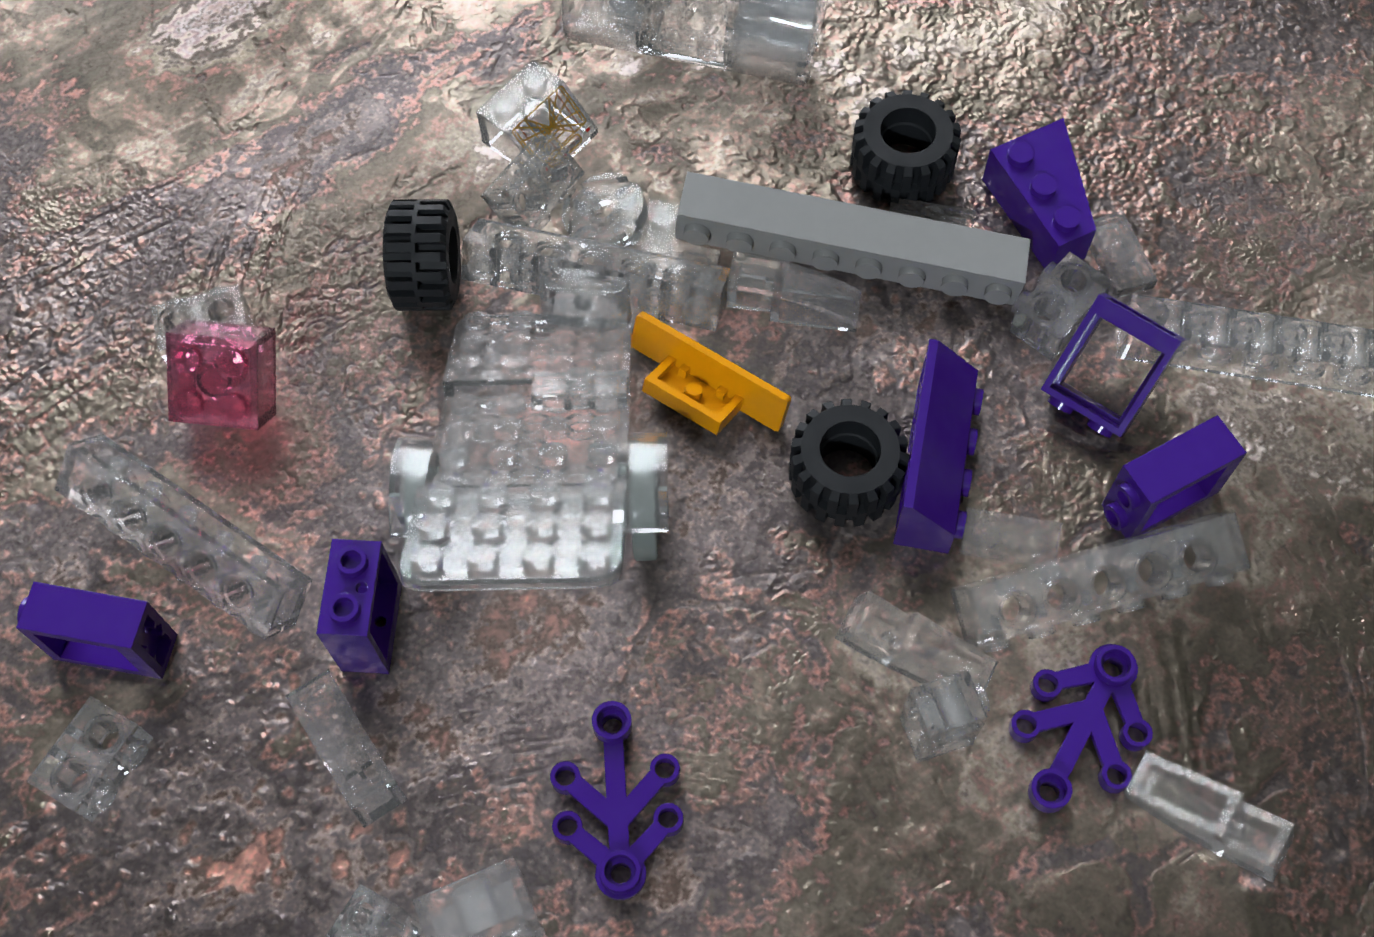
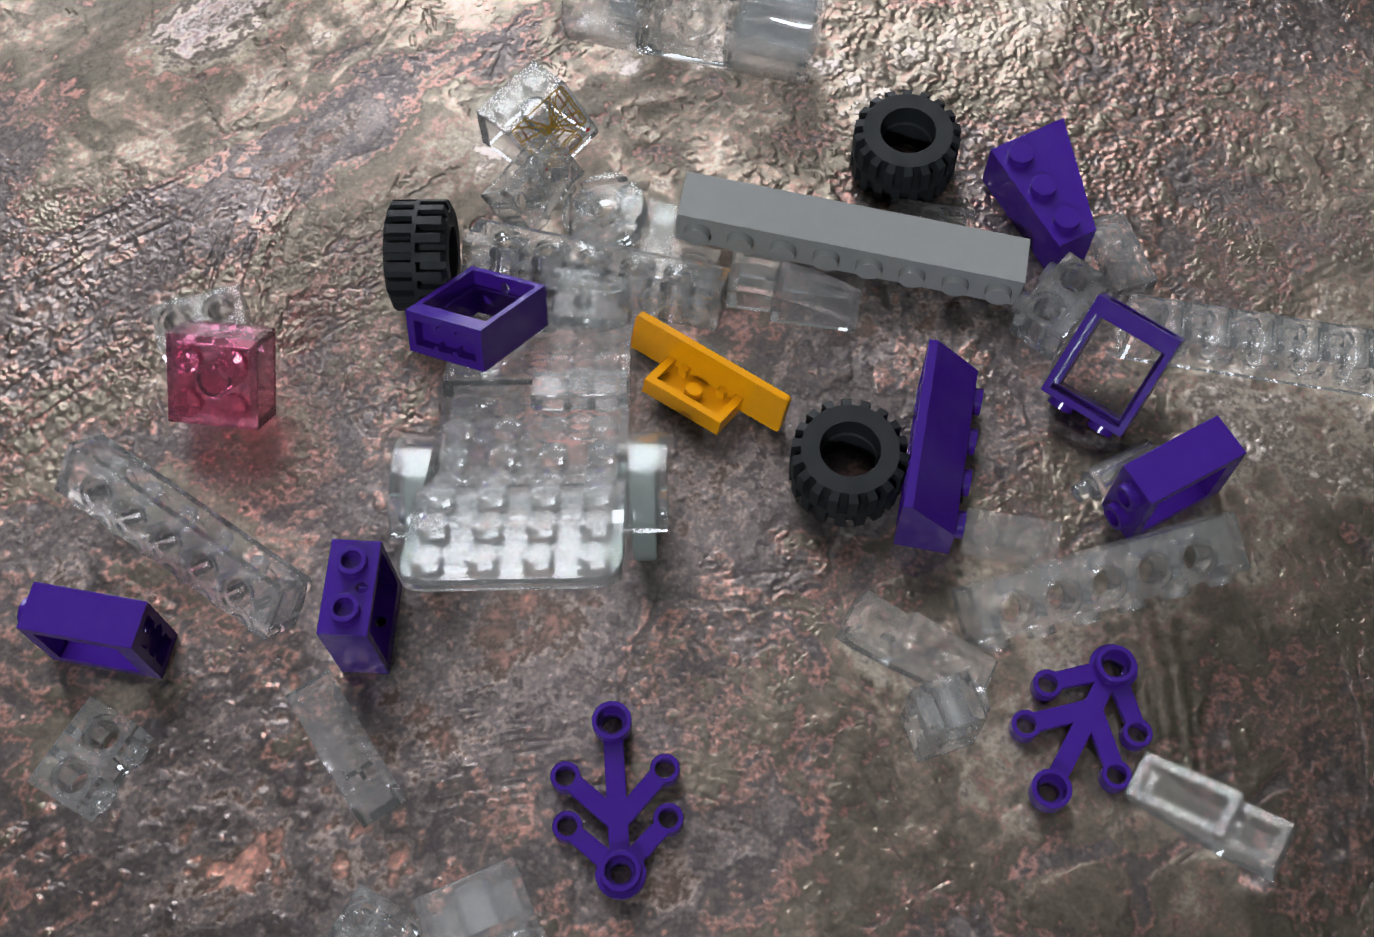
(444, 324): none -> dark purple window
(1099, 478): none -> clear cylinder

